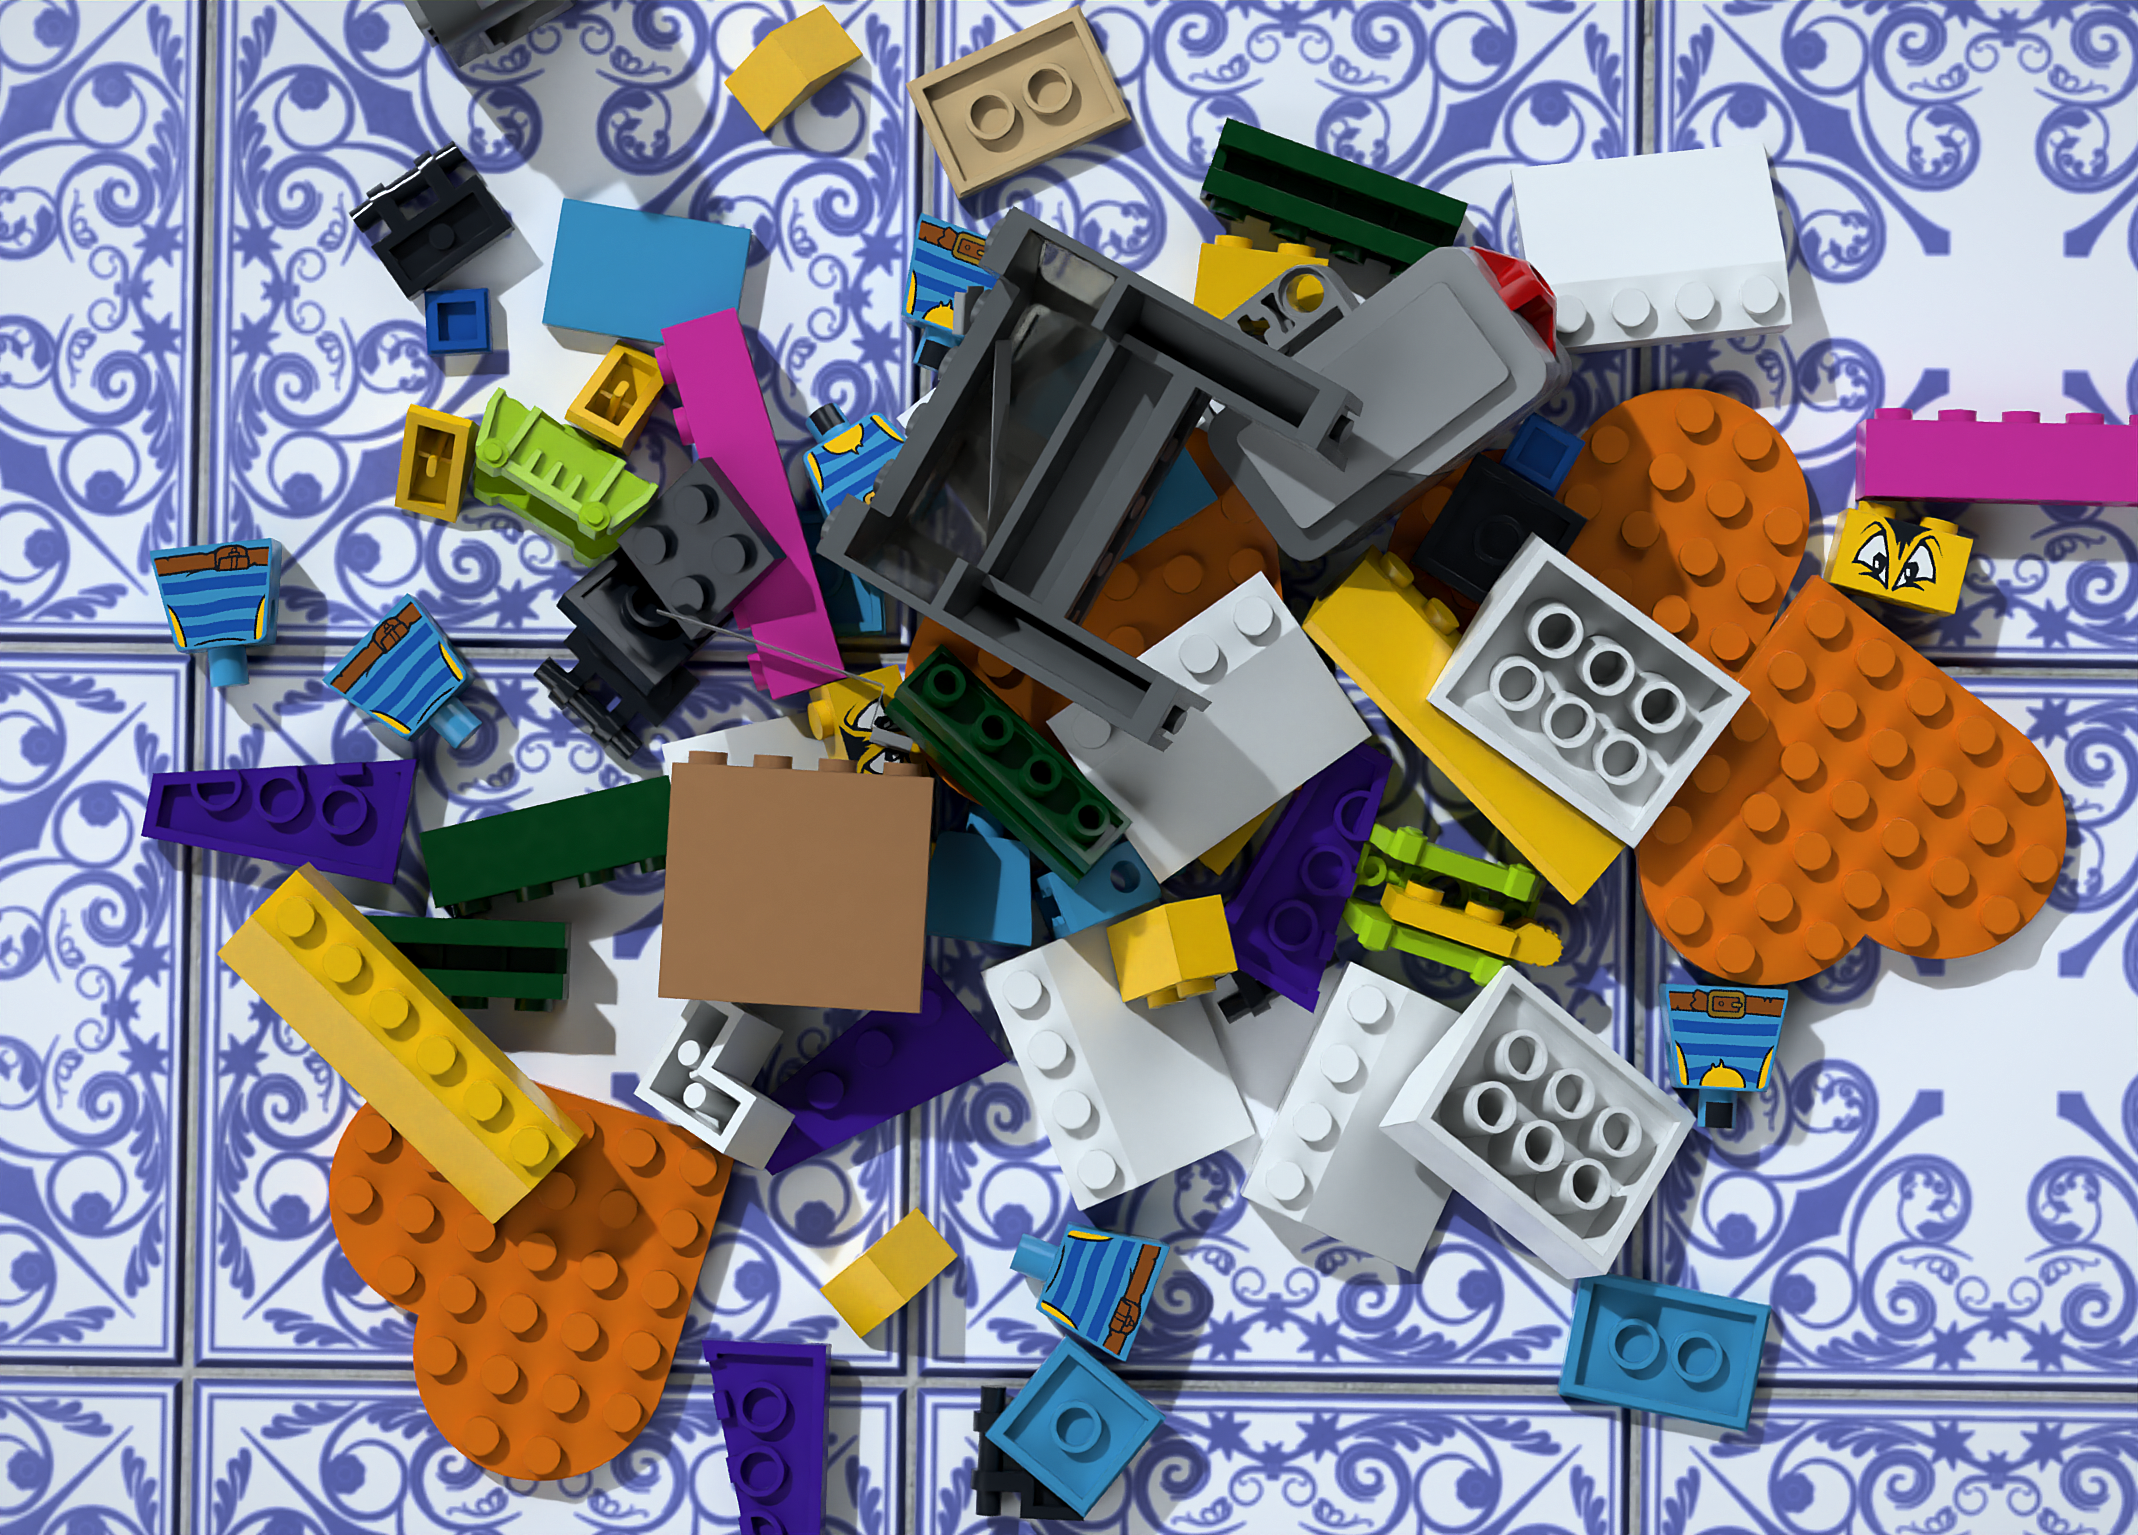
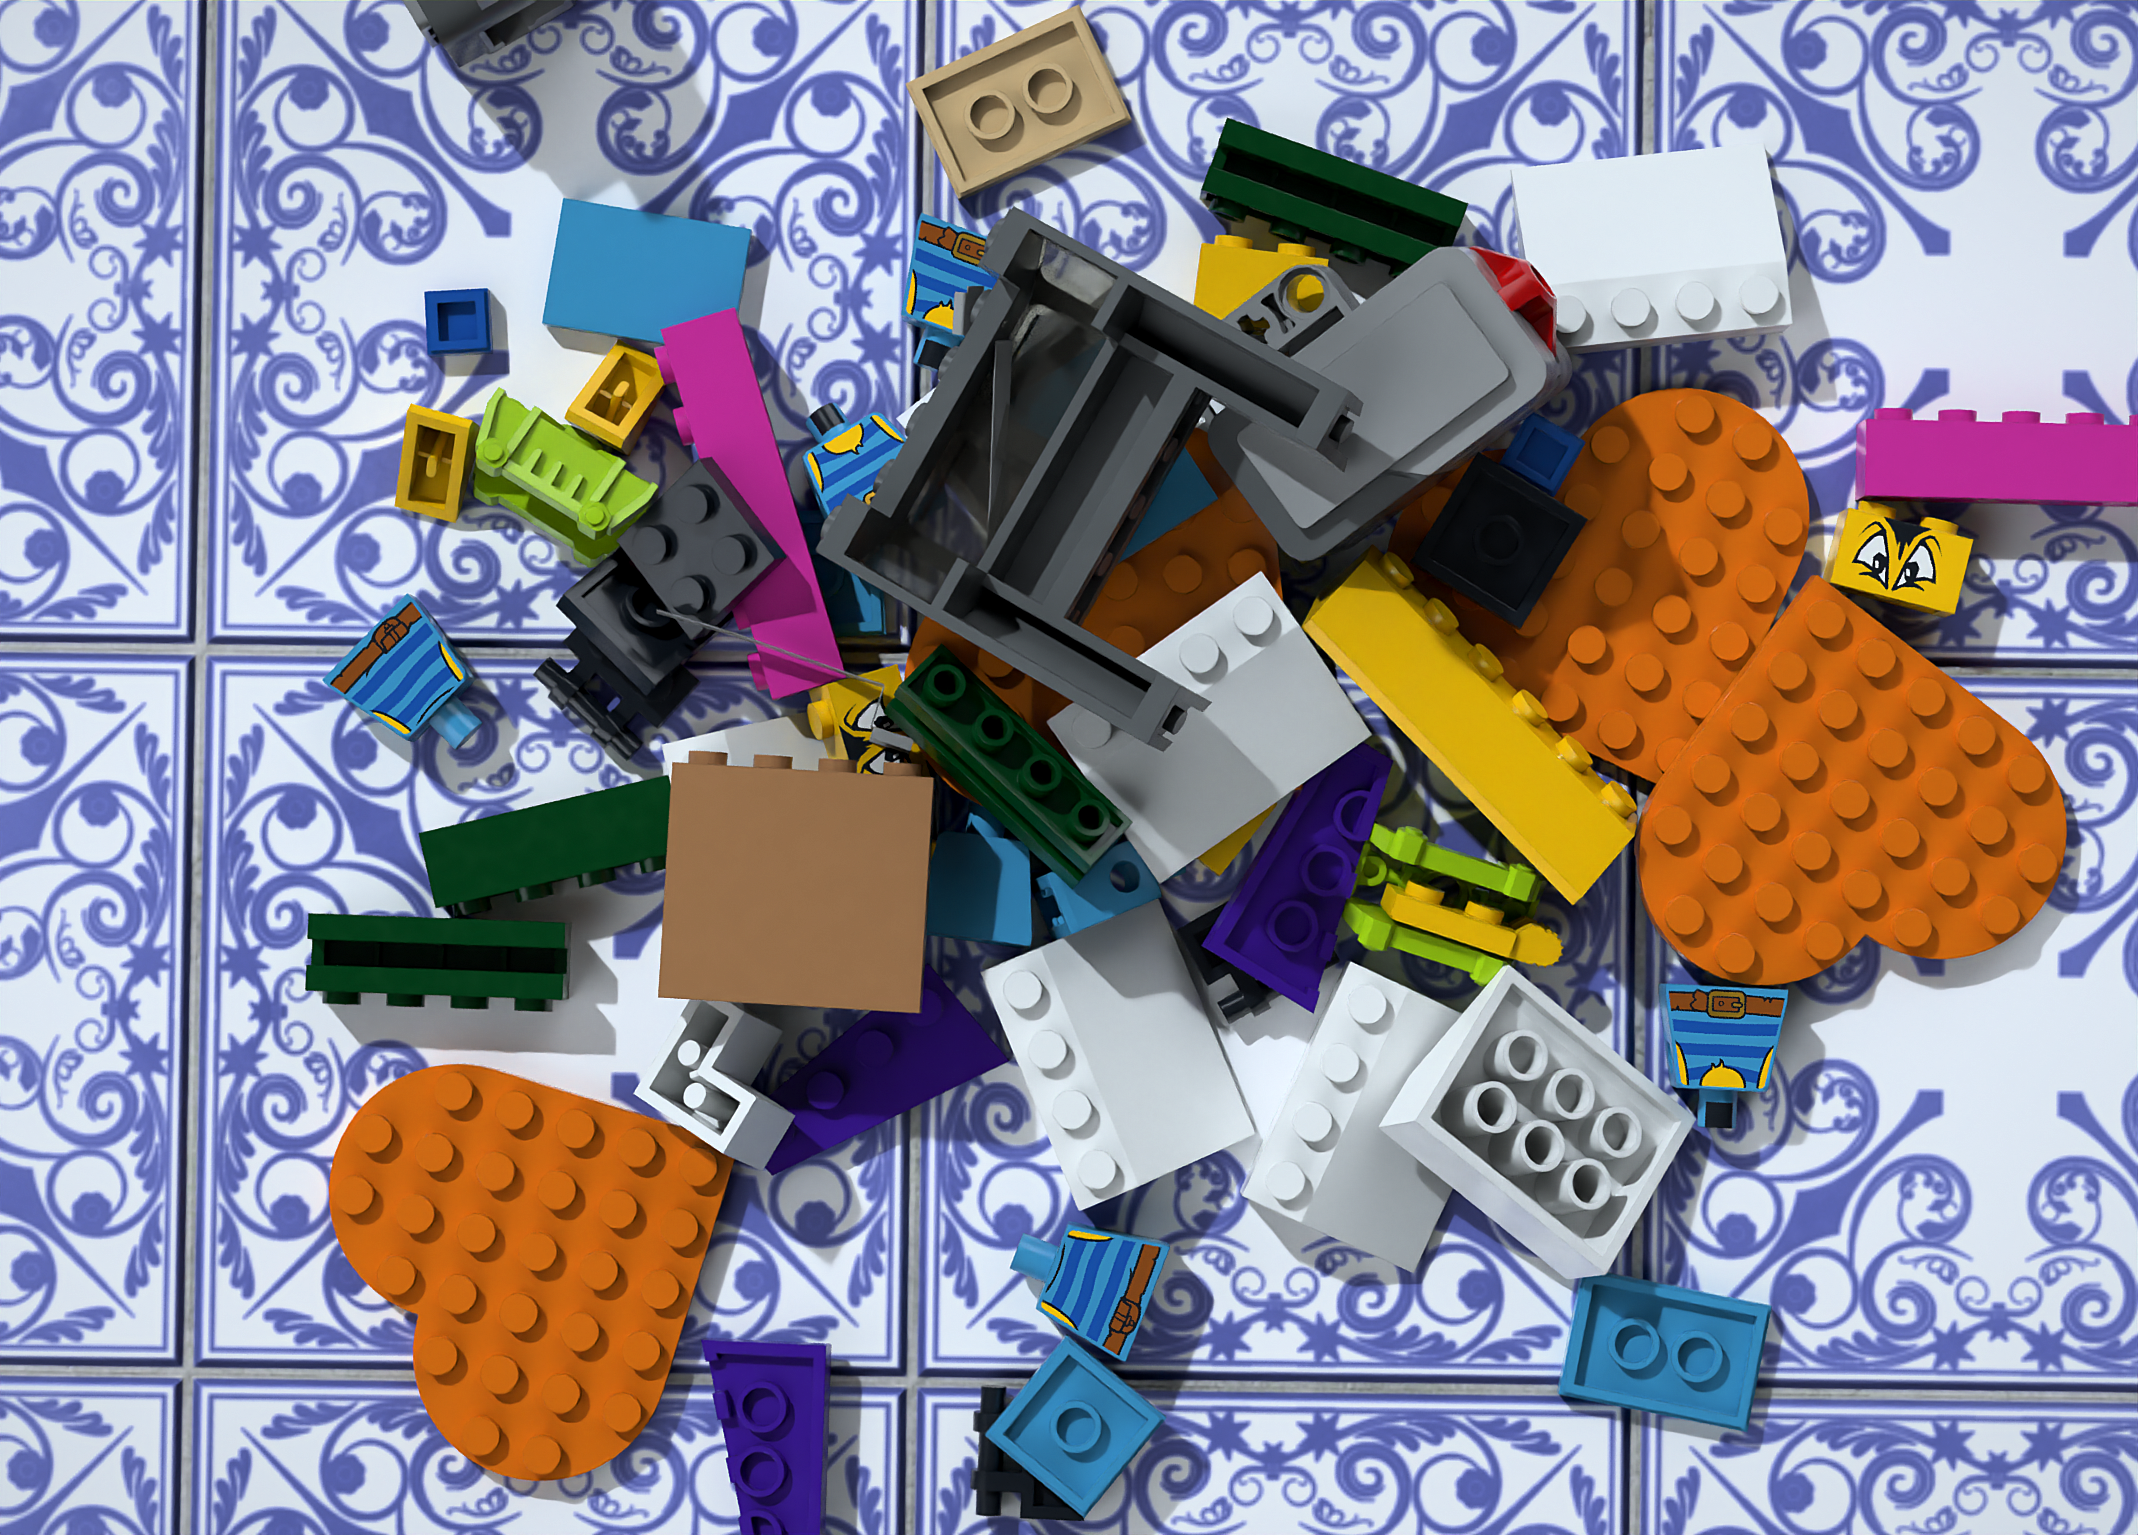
(221, 601): torso -> none
(333, 815): dark purple wing -> none
(400, 1043): yellow slope -> none
(442, 235): black plate -> none
(792, 66): yellow slope -> none
(889, 1273): yellow slope -> none
(1172, 951): yellow brick -> none
(1585, 691): white slope -> none

